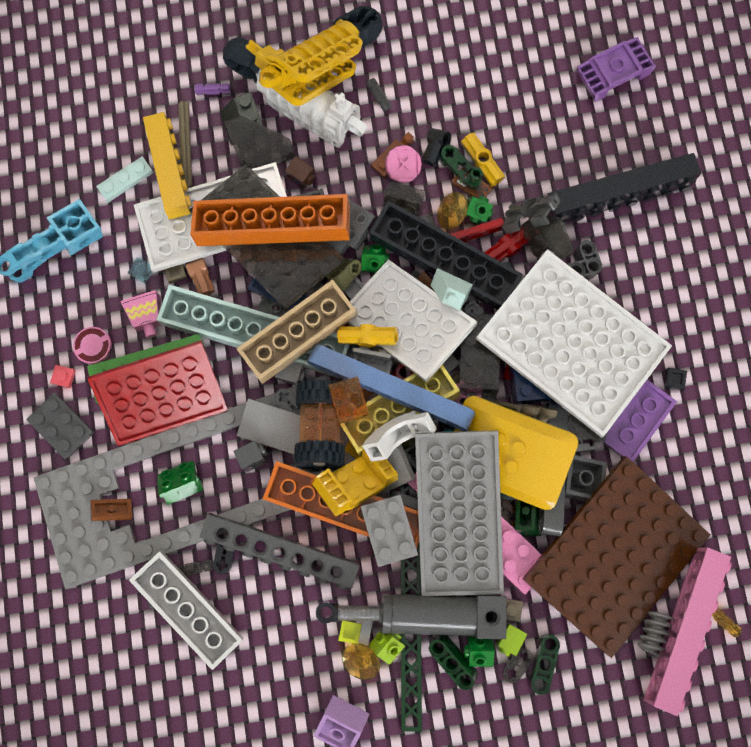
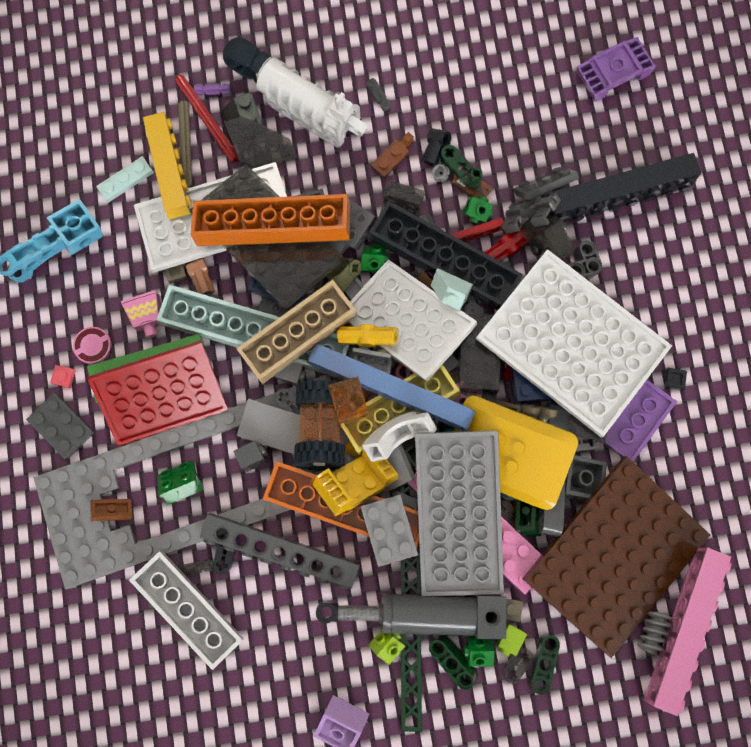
(140, 270): clear light blue plate -> none
(206, 117): none -> red axle
(300, 172): reddish brown brick -> none
(317, 57): yellow piece -> none
(350, 632): neon yellow plate -> none
(360, 661): clear yellow dish -> none
(365, 632): light grey beam -> none
(403, 164): bright pink tile -> none
(436, 172): none -> light grey plate
(452, 210): clear yellow dish -> none
(477, 150): yellow piece -> none
(545, 183): none -> dark grey plate
(726, 623): clear yellow axle -> none

